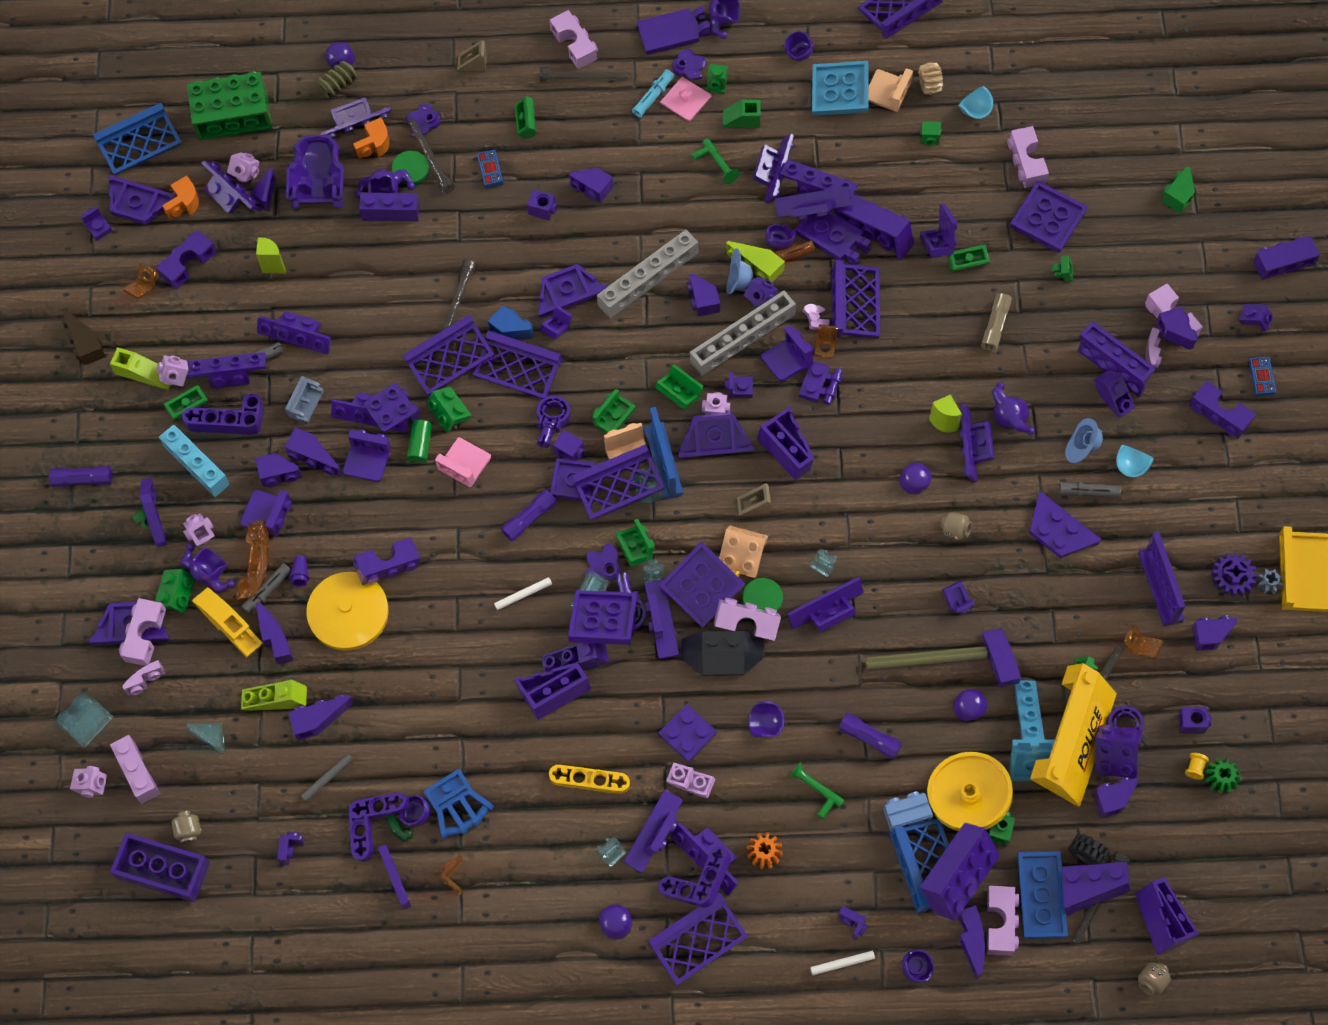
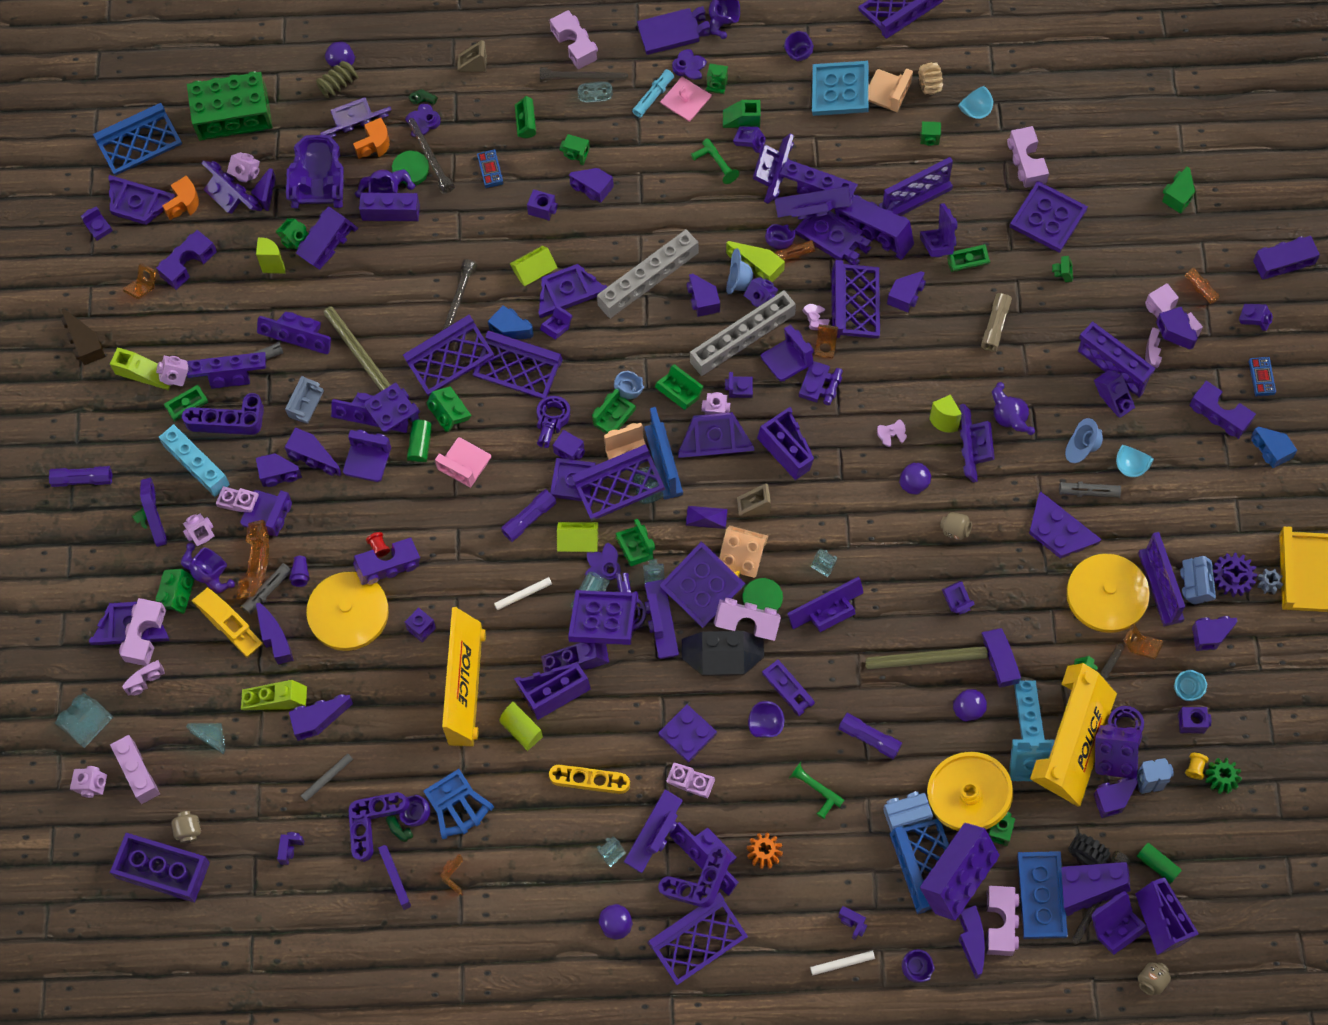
(237, 500): none -> lavender slope
(292, 233): none -> green brick
(325, 237): none -> dark purple wedge
(356, 348): none -> olive axle
(378, 544): none -> red bush
(420, 624): none -> dark purple brick
(422, 96): none -> dark green arm
(462, 679): none -> yellow slope
(520, 726): none -> lime brick
(533, 265): none -> lime brick
(575, 148): none -> green brick
(577, 537): none -> lime brick
(595, 91): none -> clear light blue beam
(628, 384): none -> medium blue hair
(706, 517): none -> dark purple slope
(750, 137): none -> dark purple bracket
(788, 687): none -> dark purple plate
(886, 432): none -> lavender piece
(905, 291): none -> dark purple slope
(918, 188): none -> dark purple fence
(1108, 593): none -> yellow dish
(1117, 924): none -> dark purple bracket
(1154, 775): none -> medium blue brick
(1159, 863): none -> green brick
(1190, 685): none -> medium azure hair
(1198, 580): none -> medium blue brick
(1202, 286): none -> clear orange pin
(1274, 446): none -> blue slope

